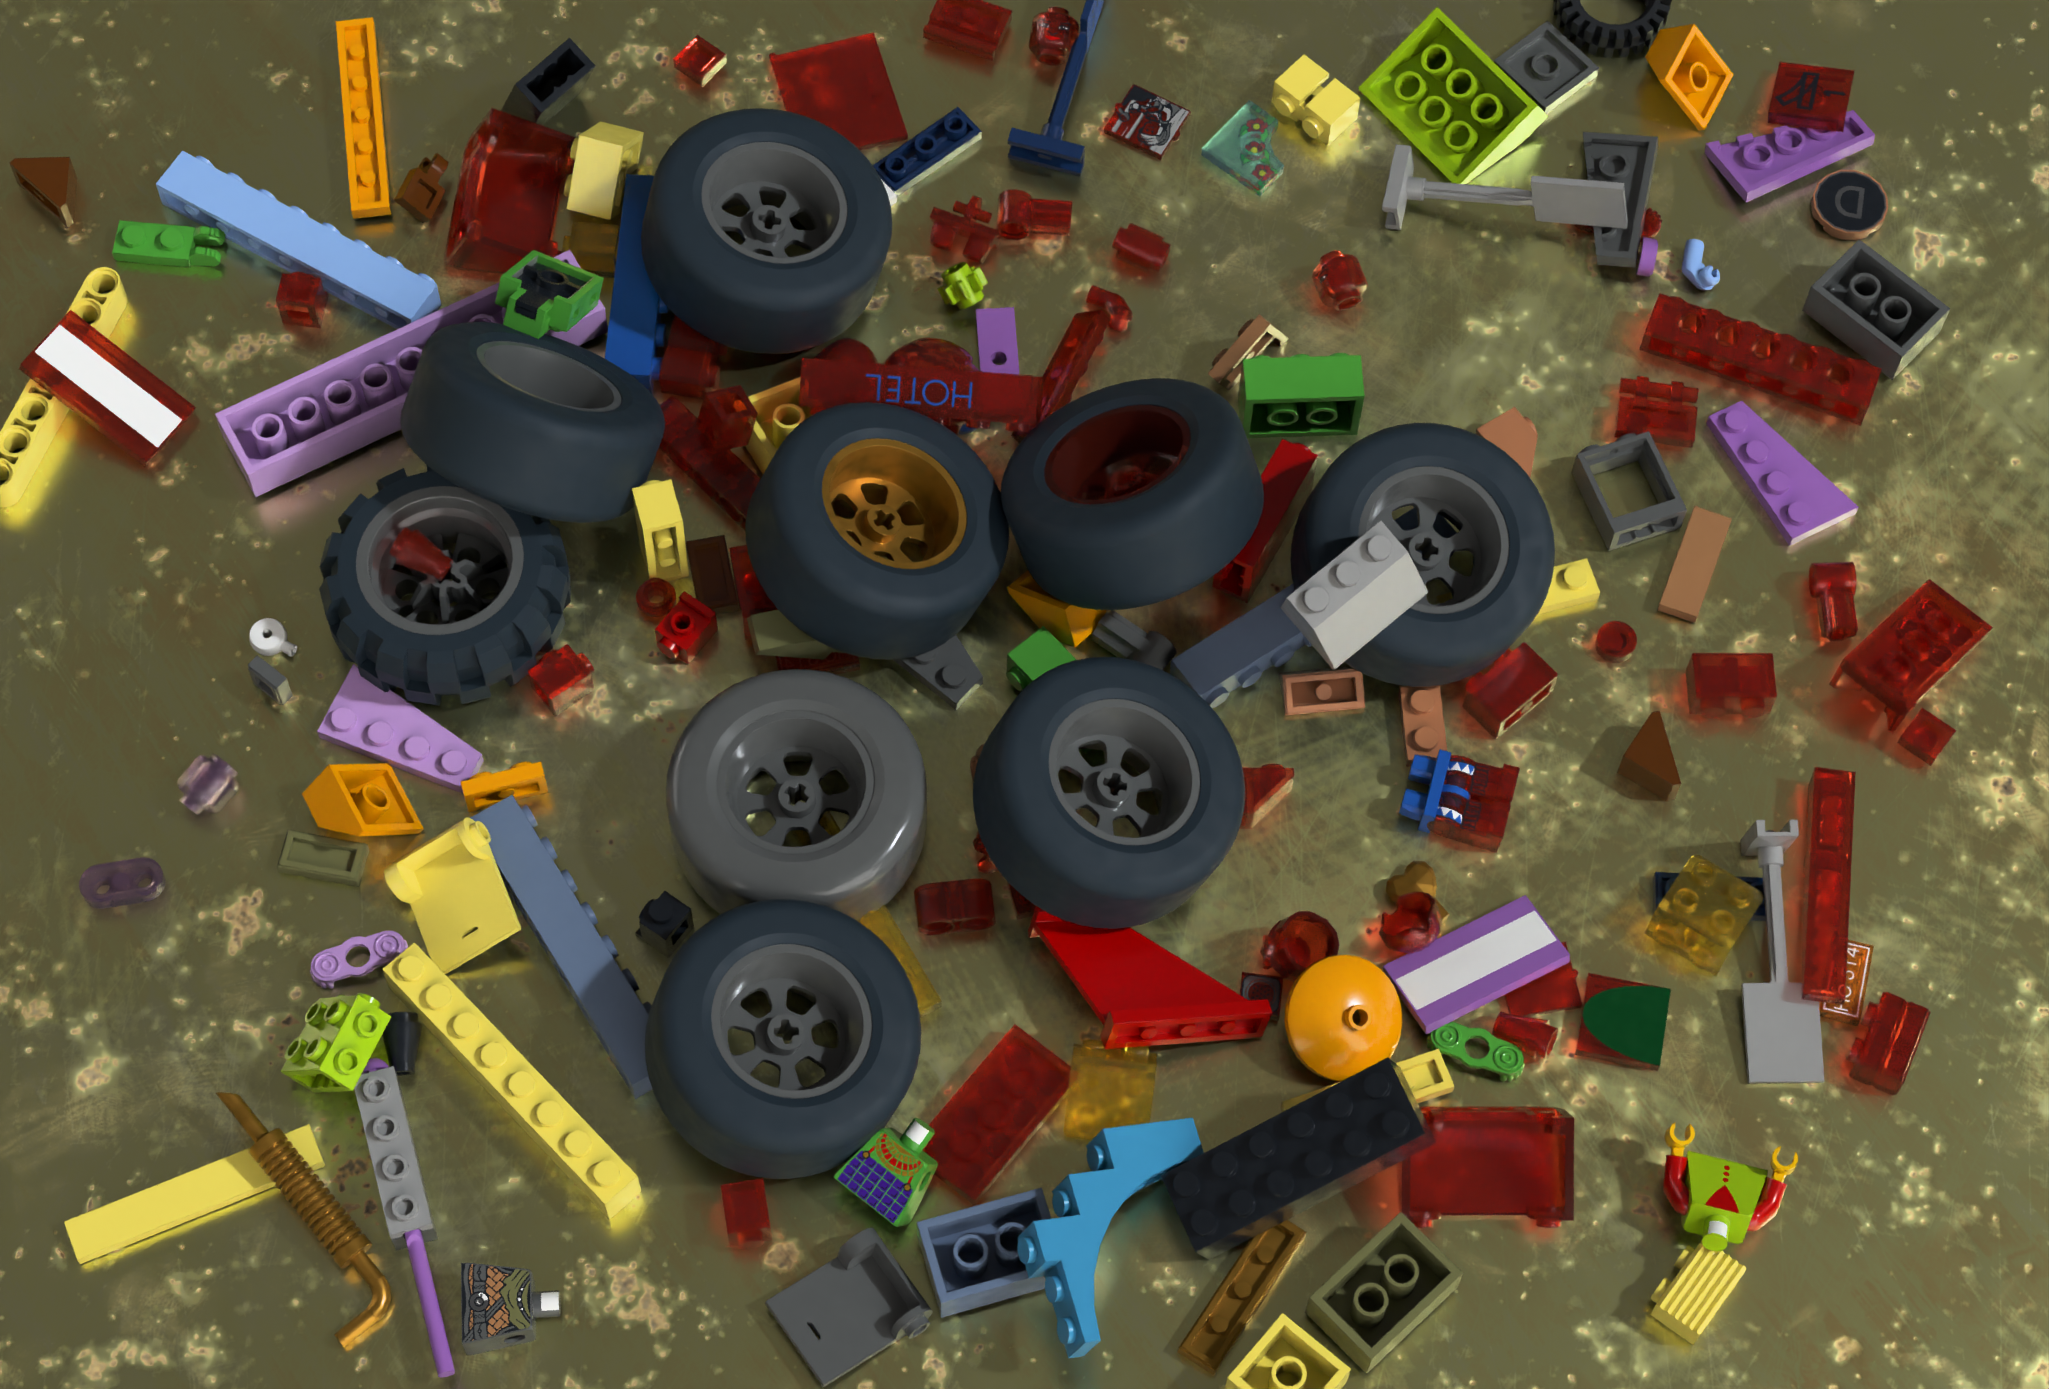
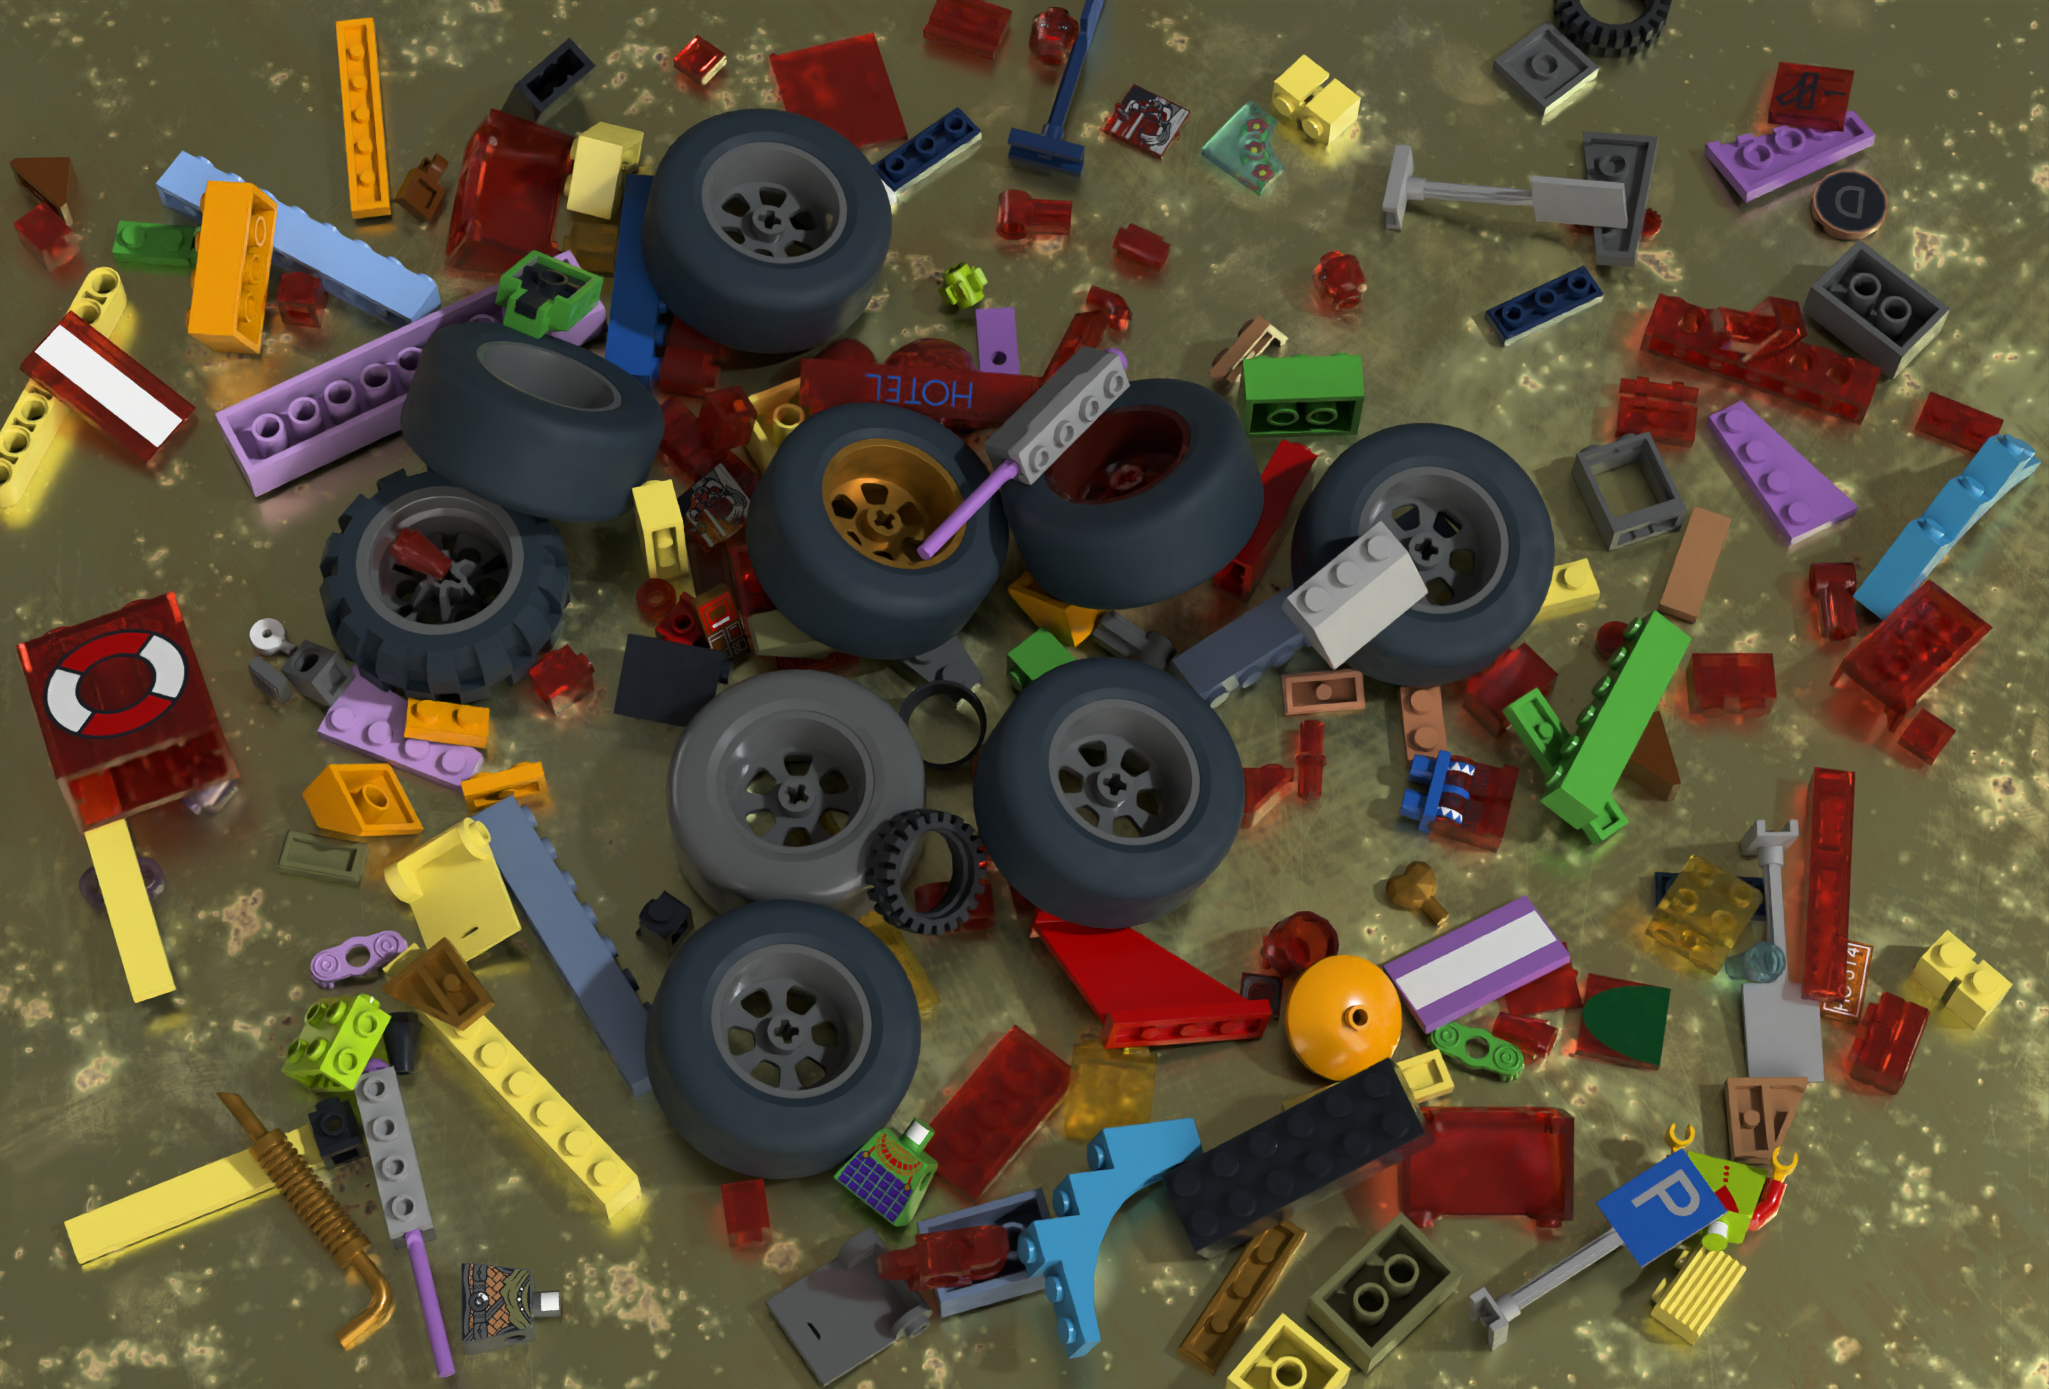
(46, 237): none -> clear red brick
(126, 712): none -> clear red brick
(130, 911): none -> light yellow tile
(232, 267): none -> light orange brick
(318, 673): none -> dark grey brick
(341, 1145): none -> black brick
(442, 987): none -> pearl gold wing
(447, 722): none -> light orange plate
(669, 679): none -> black brick
(714, 507): none -> piece
(720, 622): none -> reddish brown tile
(945, 687): none -> black tyre
(948, 1258): none -> clear red piece
(963, 880): none -> black tyre
(980, 237): clear red hips -> none
(1042, 429): none -> piece
(1311, 760): none -> clear red axle
(1413, 923): clear red hair -> none
(1452, 100): lime slope -> none
(1513, 435): nougat slope -> none
(1528, 314): none -> dark blue tile
(1544, 737): none -> bright green plate
(1614, 719): none -> bright green brick
(1644, 1217): none -> piece
(1647, 257): medium lavender tile -> none
(1689, 71): light orange slope -> none
(1692, 267): light blue arm -> none
(1758, 963): none -> clear light blue cone
(1760, 1114): none -> medium nougat wing
(1762, 332): none -> clear red brick
(1957, 423): none -> clear red plate
(1961, 502): none -> dark azure arch
(1980, 985): none -> light yellow piece

